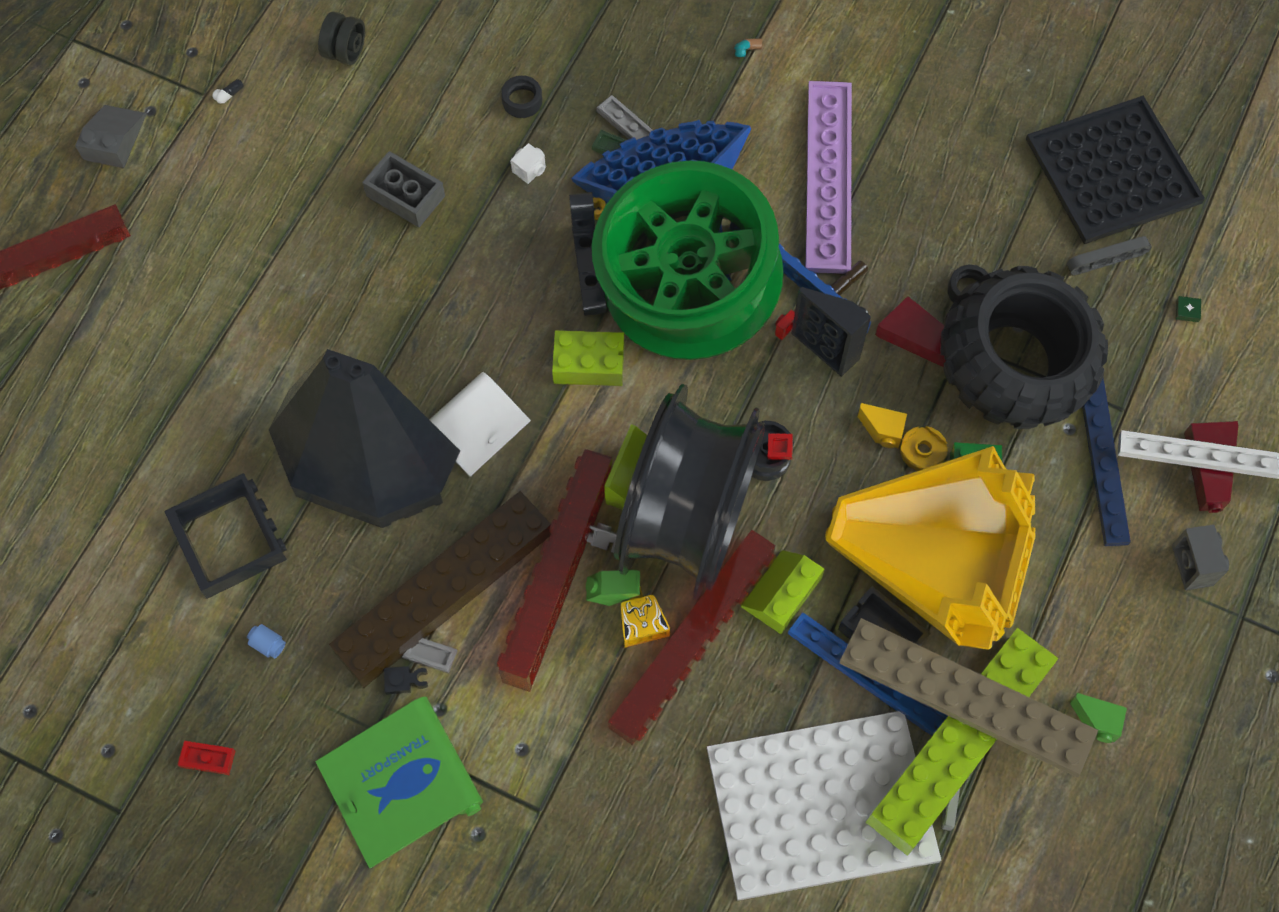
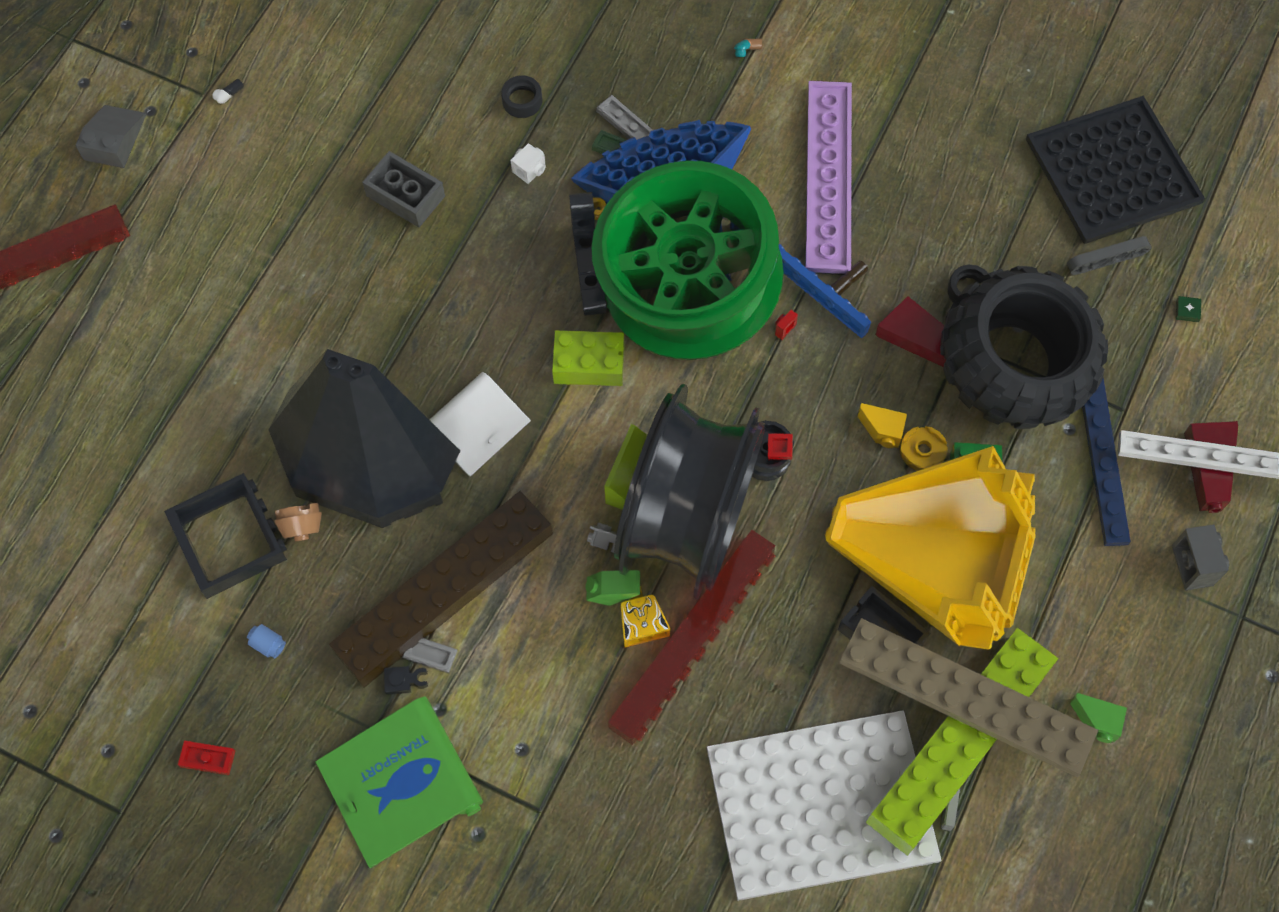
(298, 521): none -> medium nougat cone
(341, 38): pearl dark grey wheel -> none
(555, 571): clear red brick -> none
(783, 589): lime slope -> none
(831, 328): black slope -> none
(832, 649): blue plate -> none

